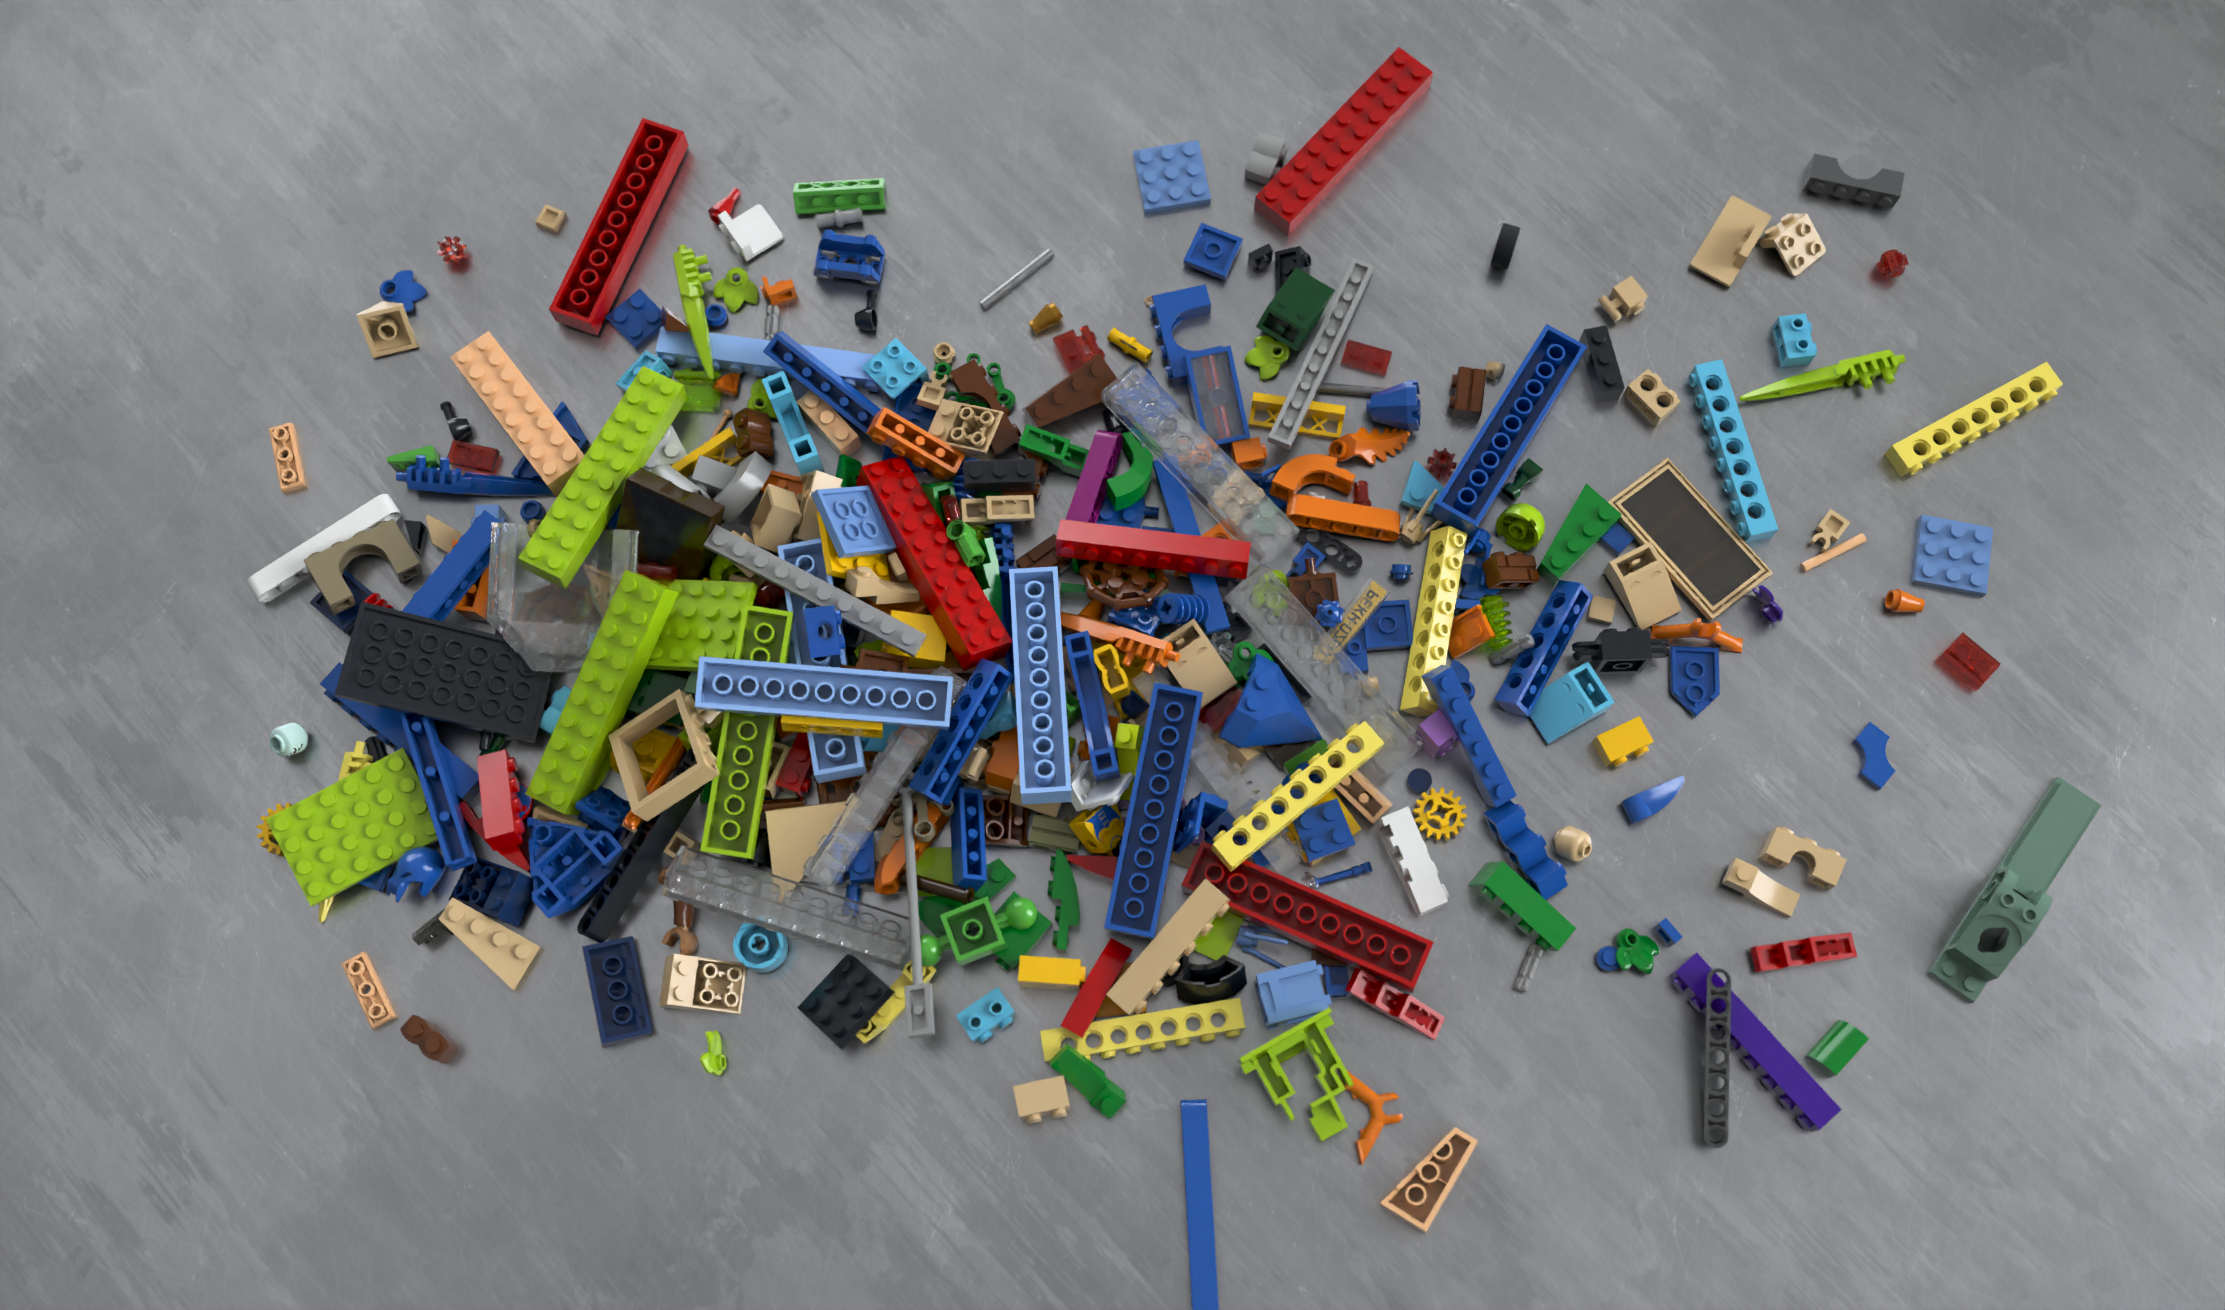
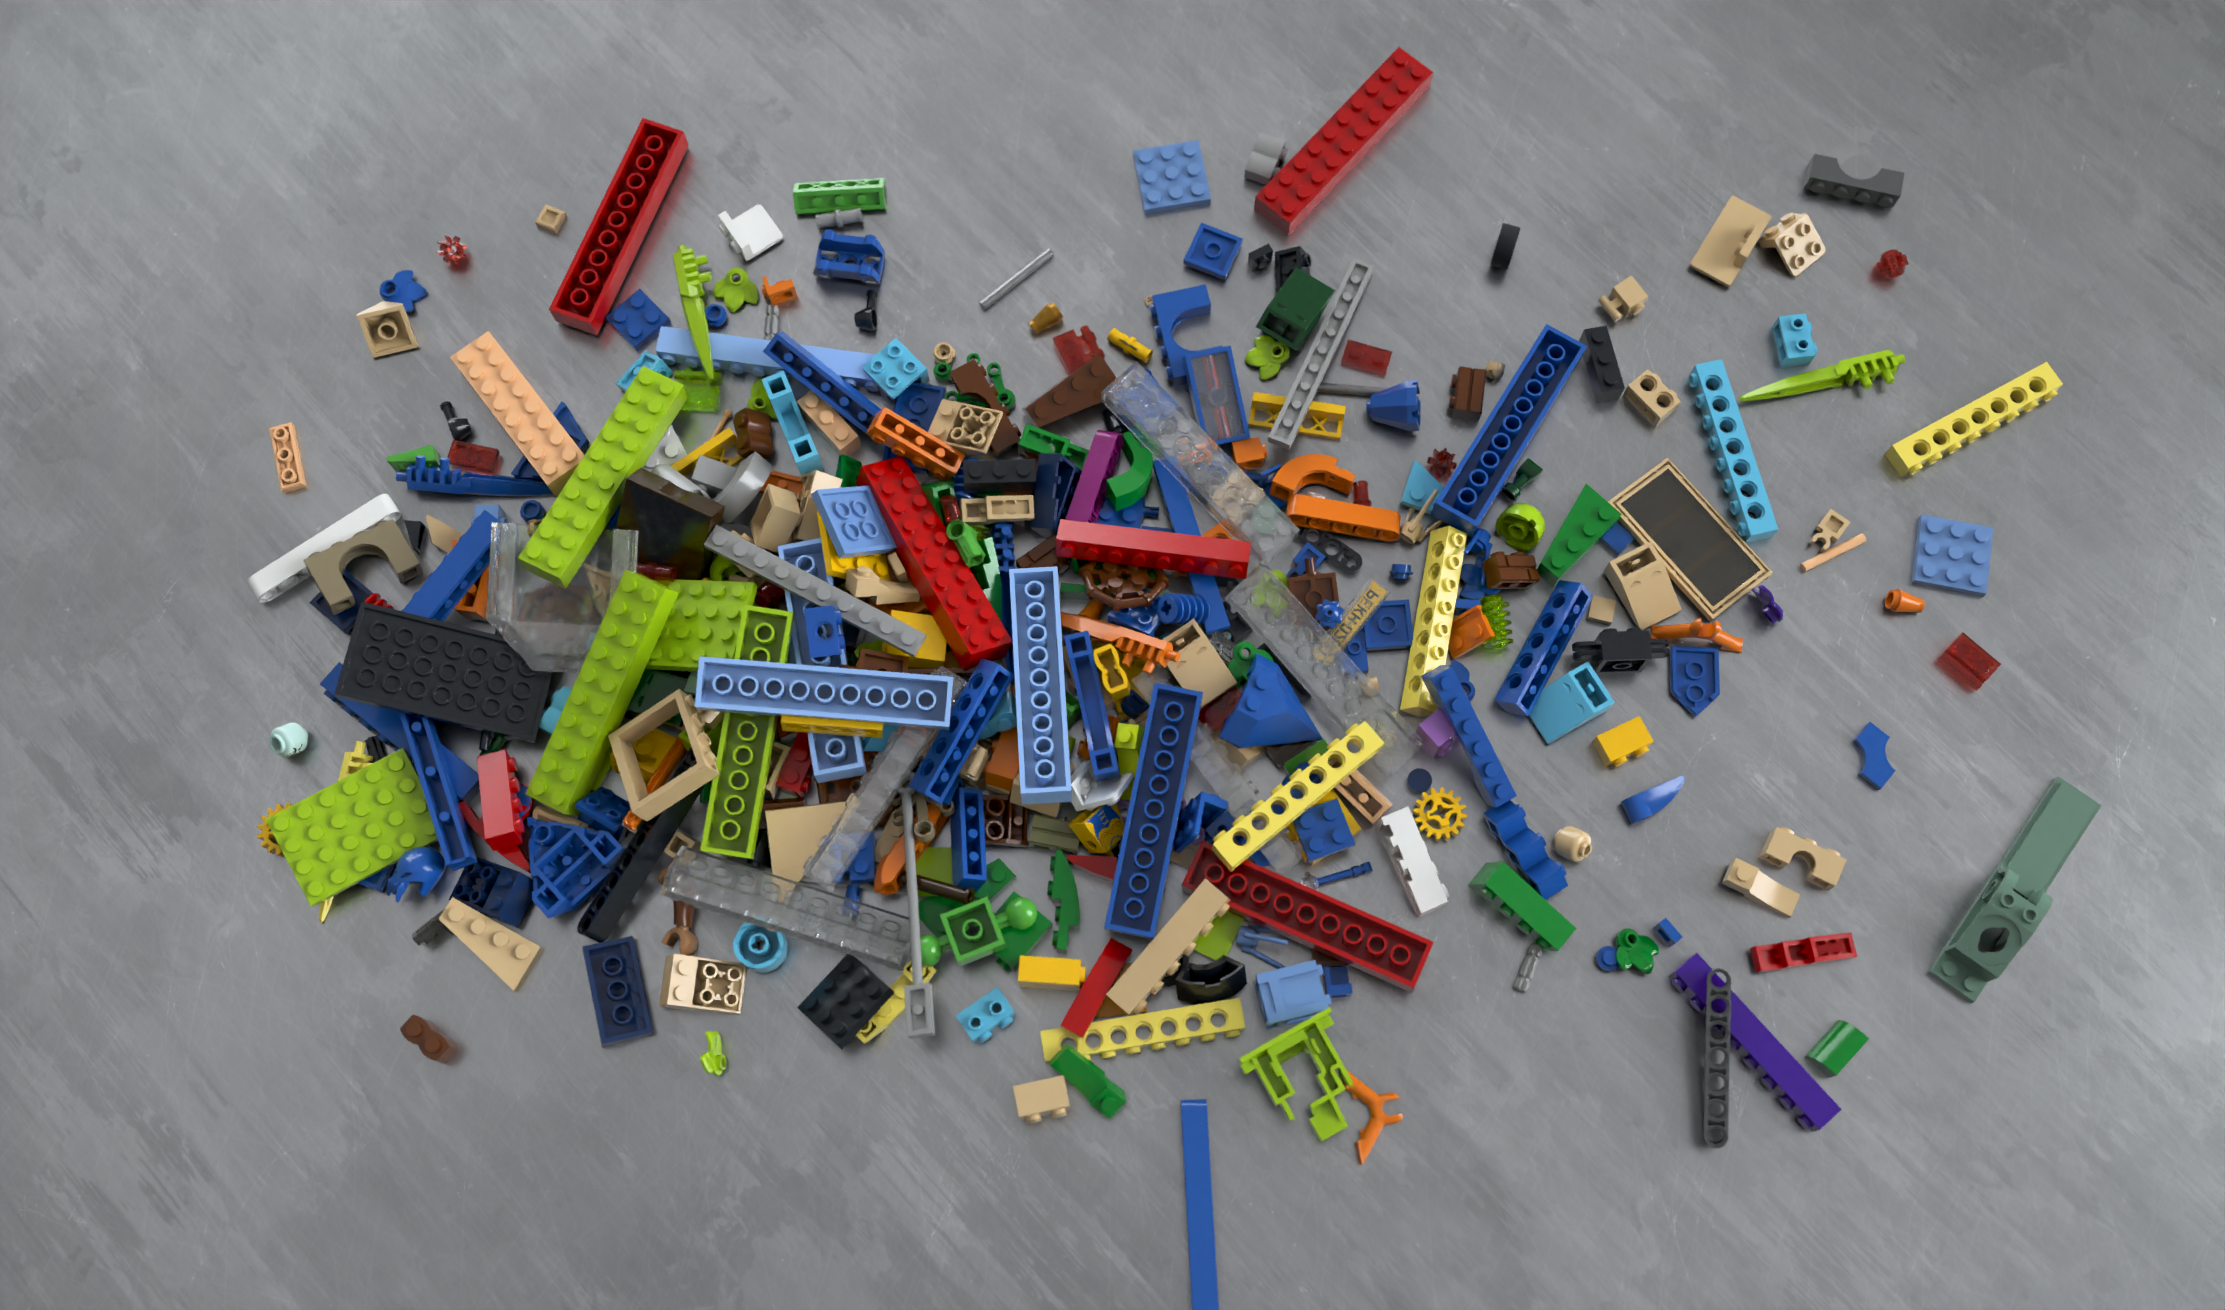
(375, 1003): light nougat tile -> none
(672, 322): reddish brown slope -> none
(725, 204): red cone -> none
(727, 384): orange tile -> none
(933, 392): tan plate -> none
(1053, 492): none -> dark blue wedge
(1368, 444): orange plant -> none
(1395, 1003): red slope -> none
(1428, 1185): light nougat wedge -> none
(1512, 649): light grey axle -> none

